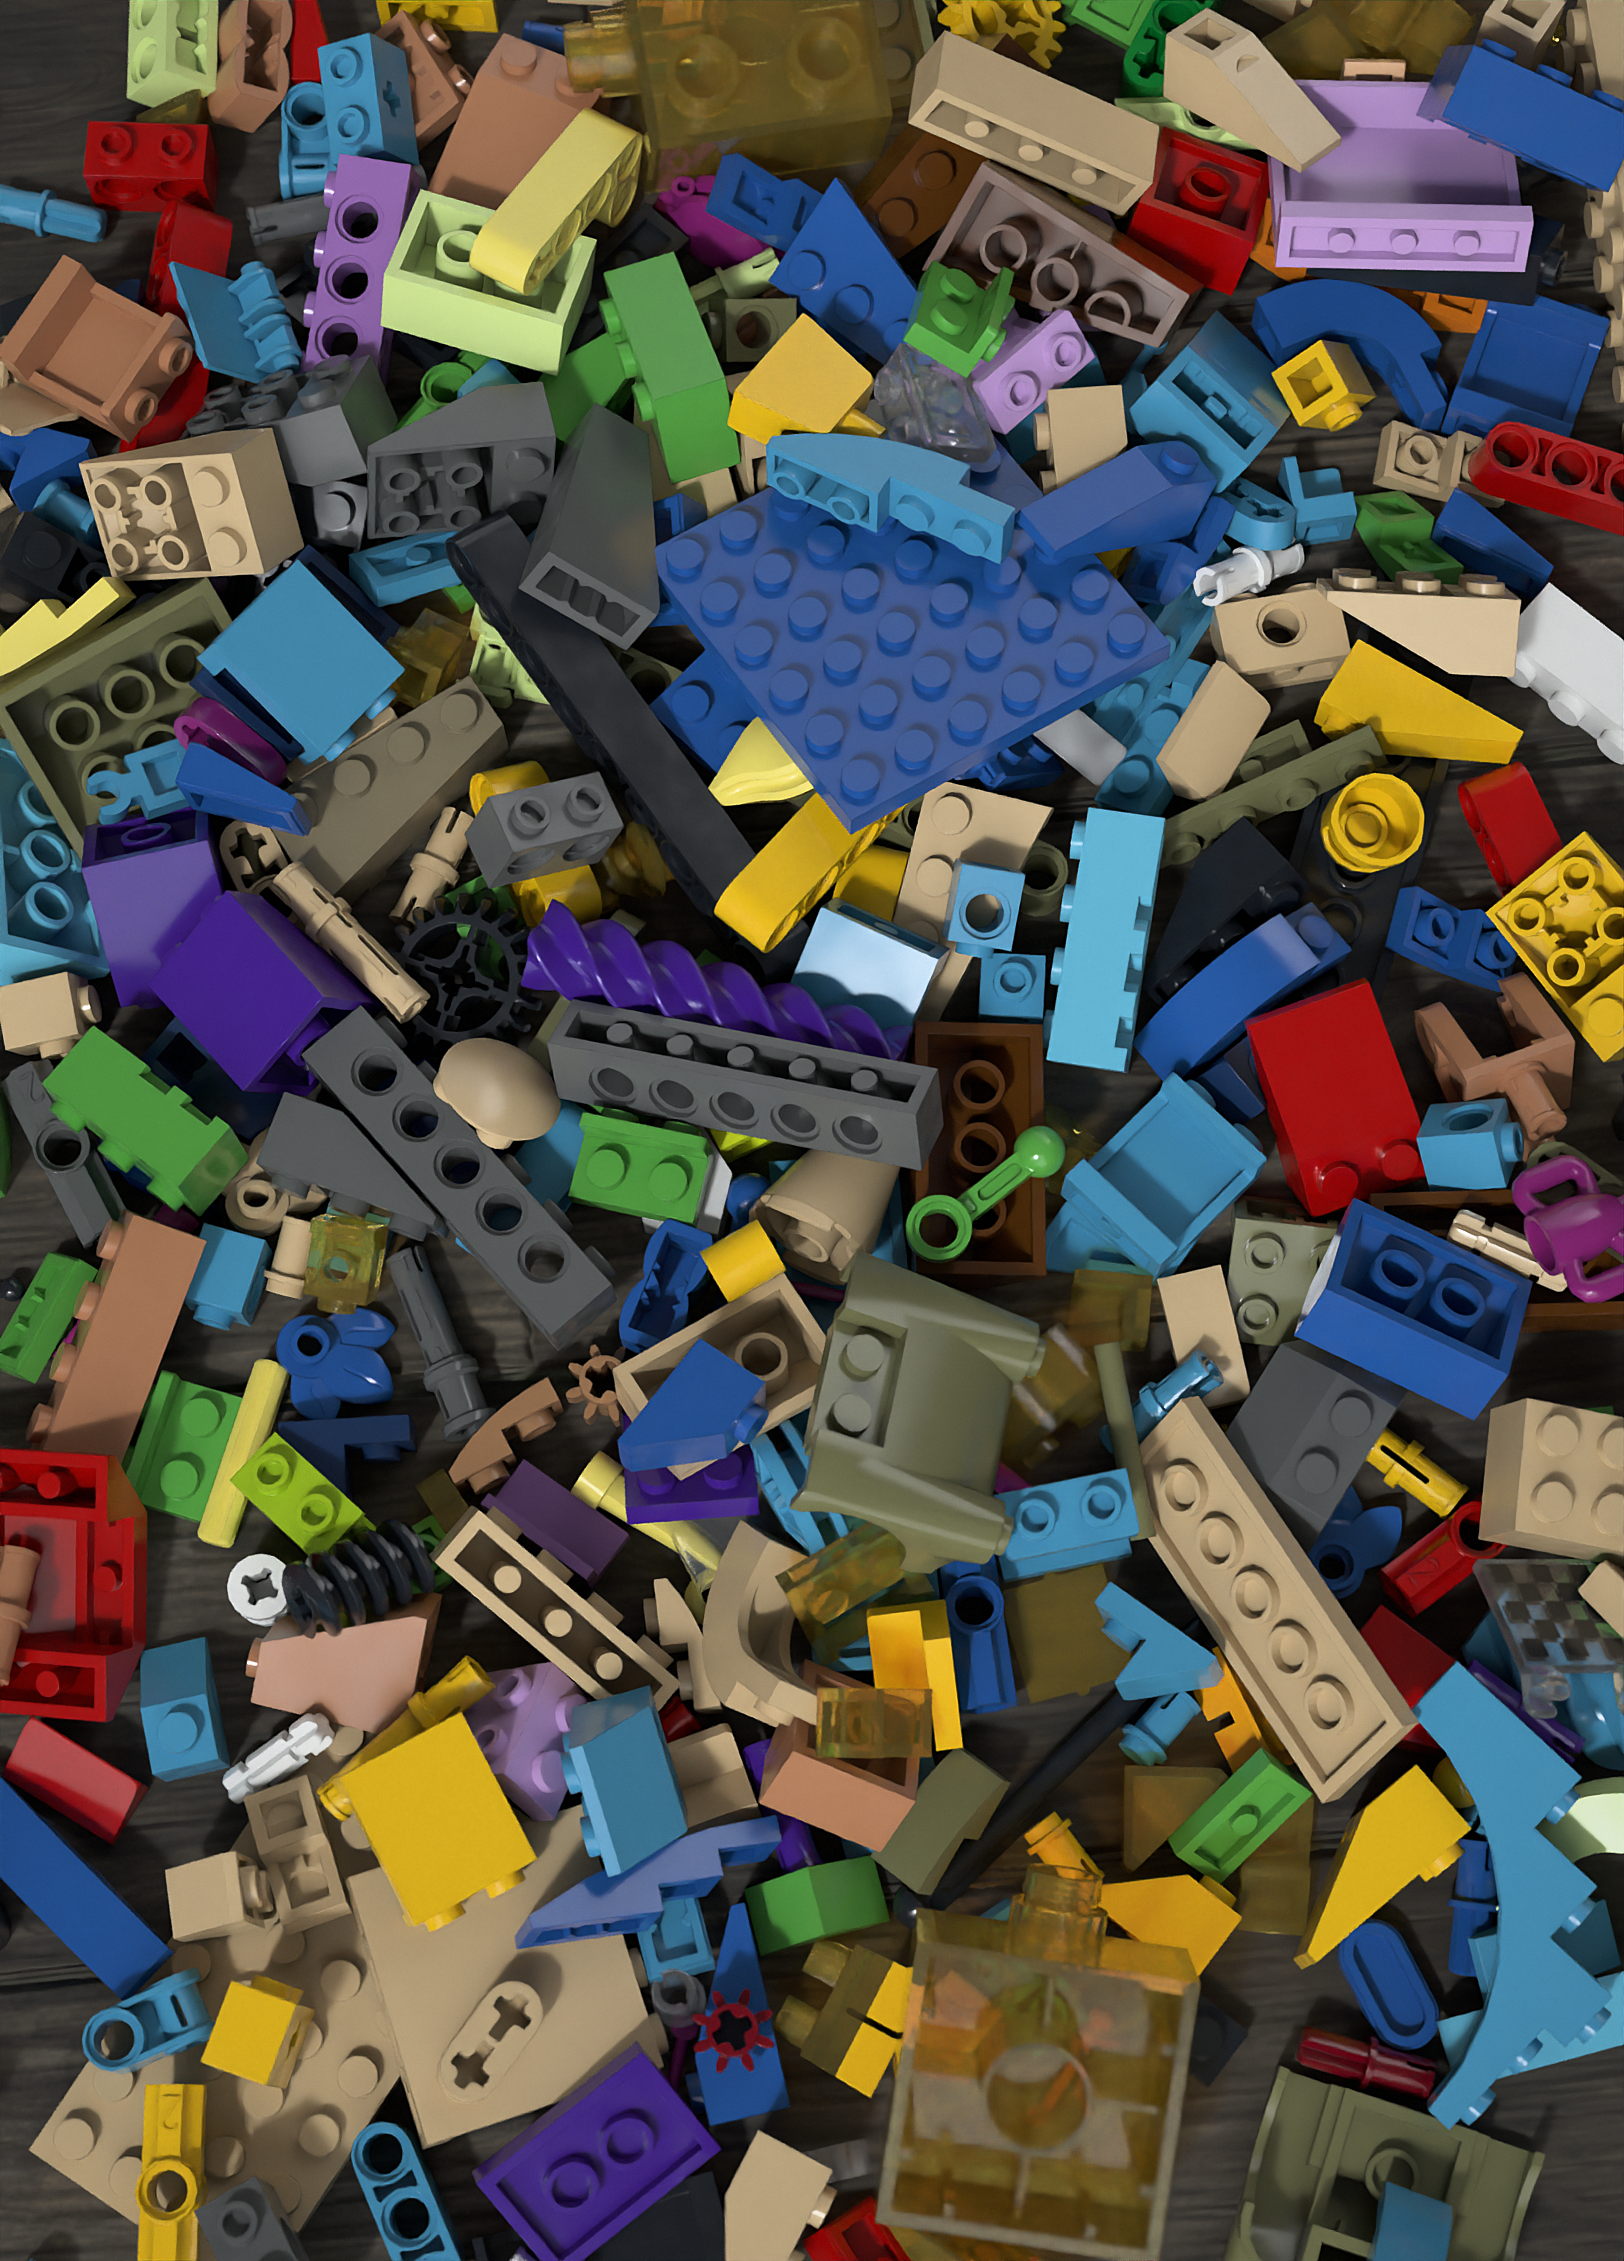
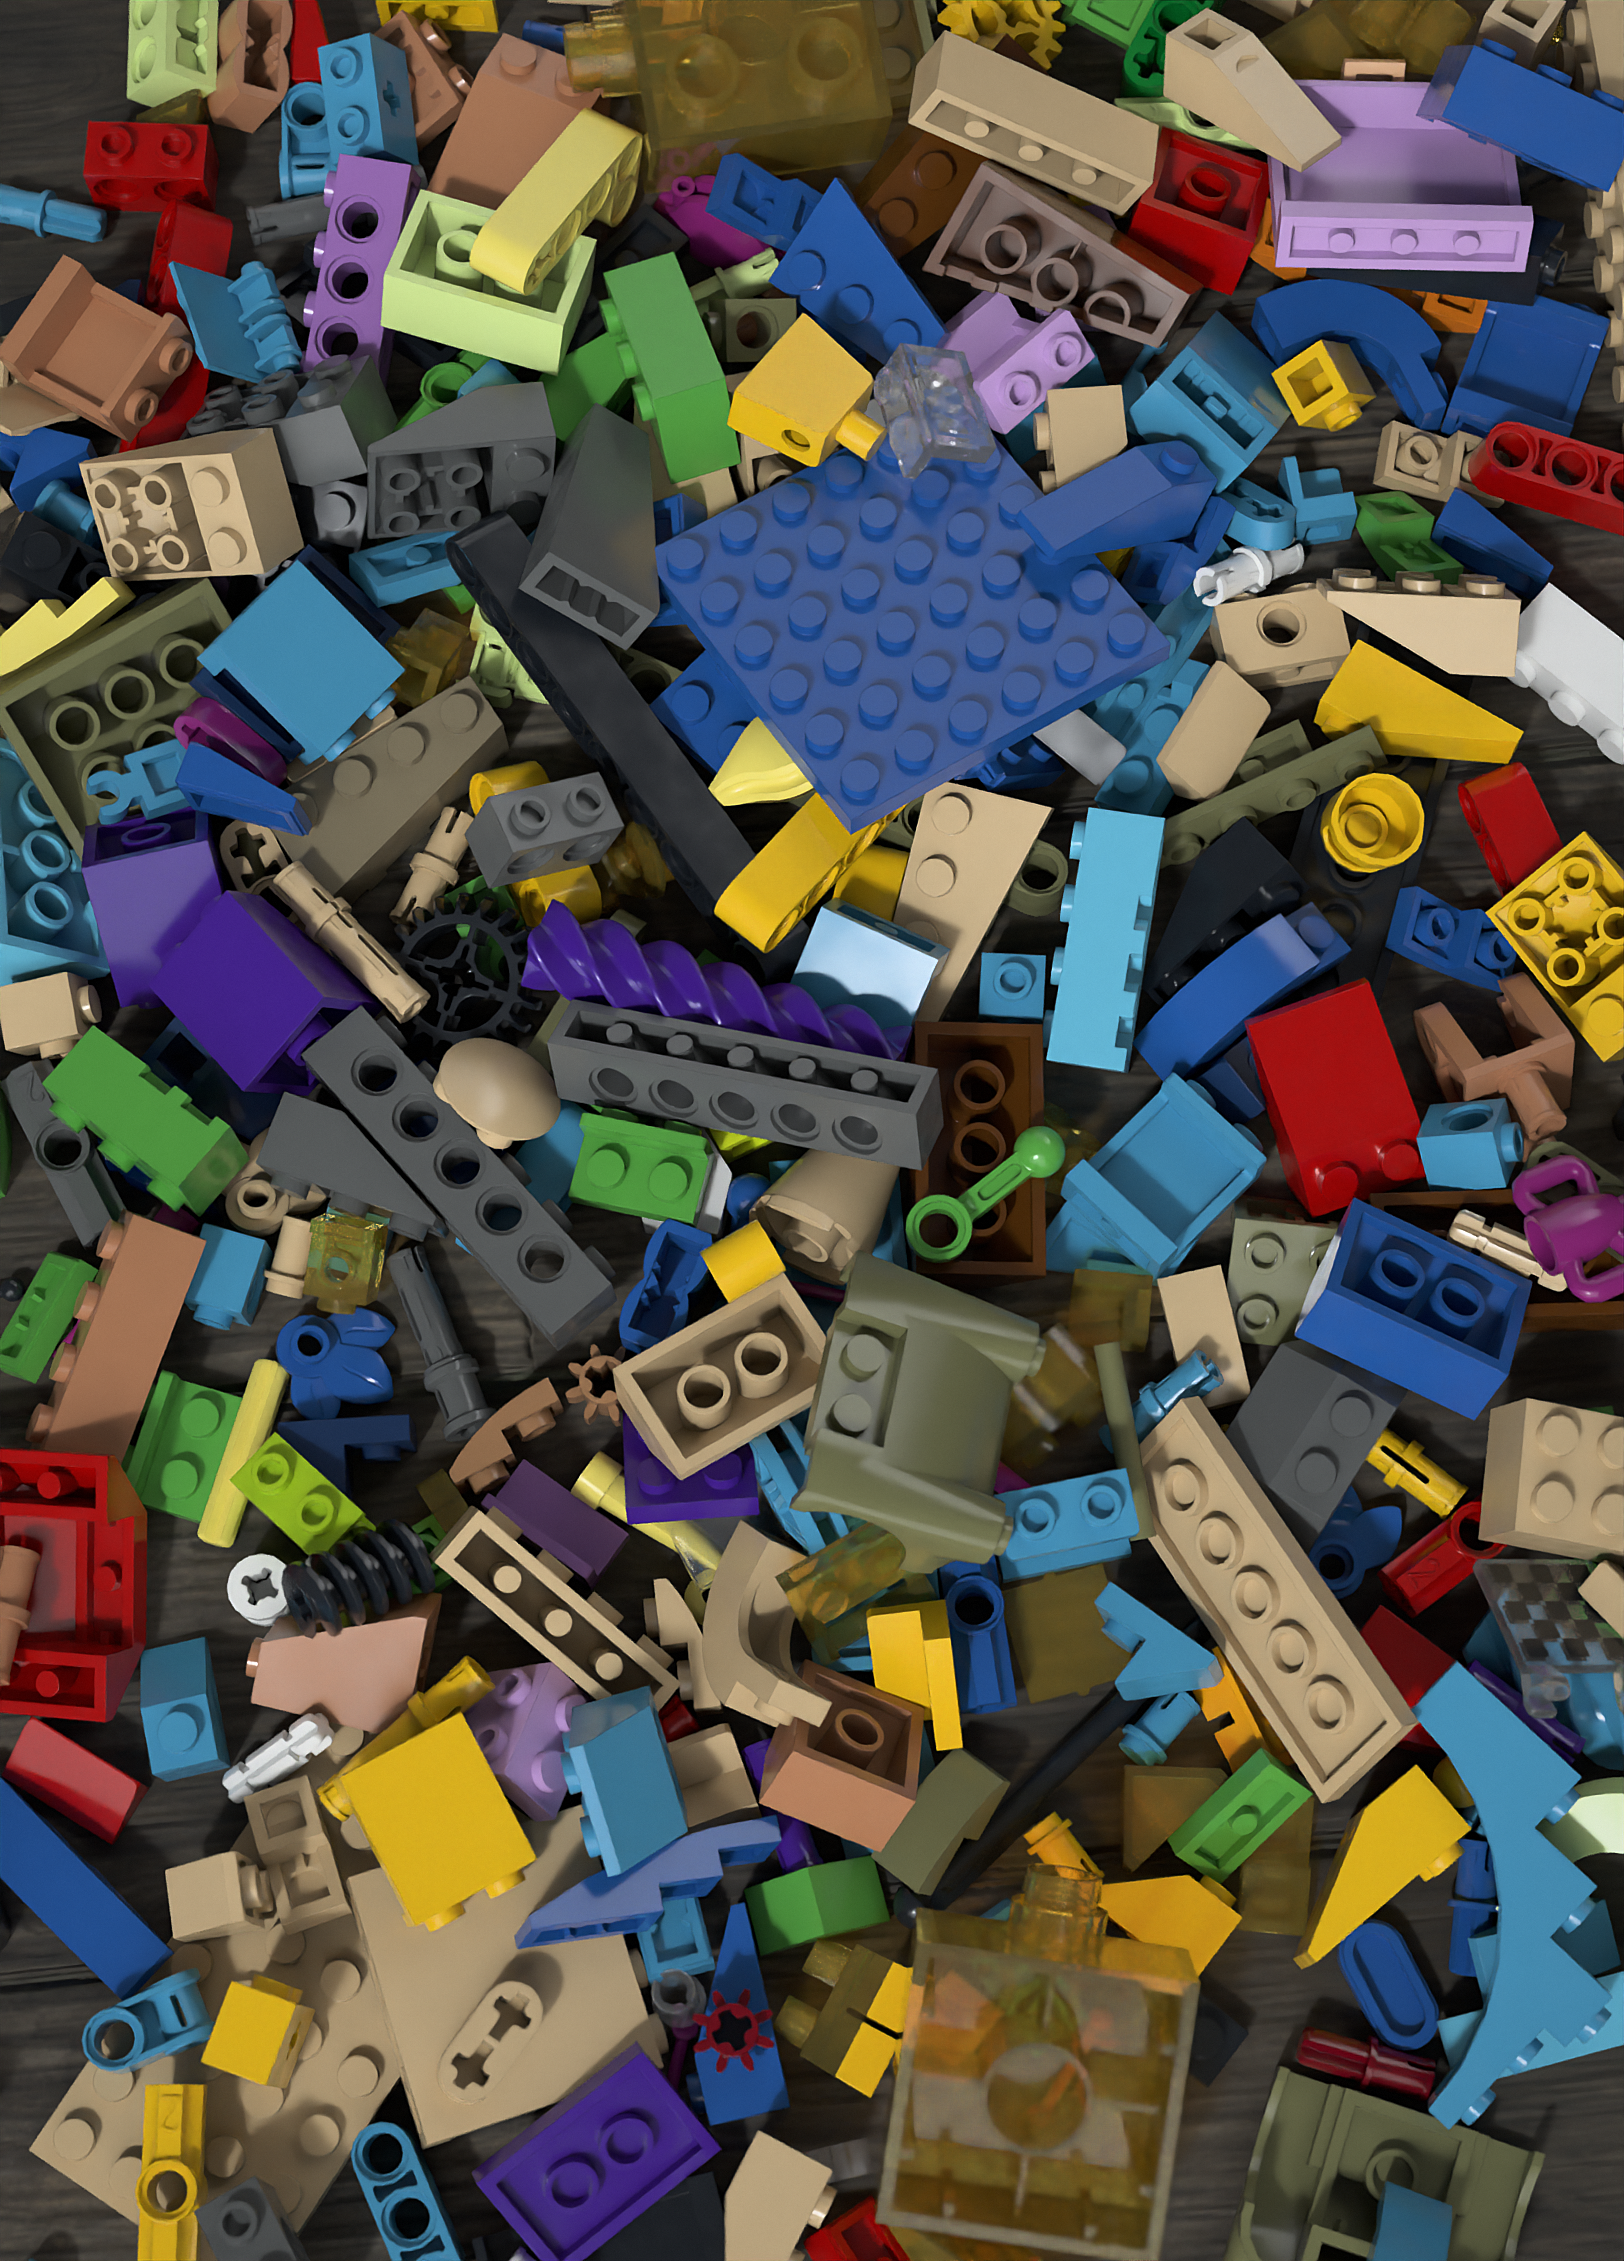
(696, 1413): blue slope -> none
(873, 1722): clear yellow slope -> none
(878, 478): dark azure slope -> none
(957, 318): bright green bracket -> none
(979, 878): dark azure brick -> none

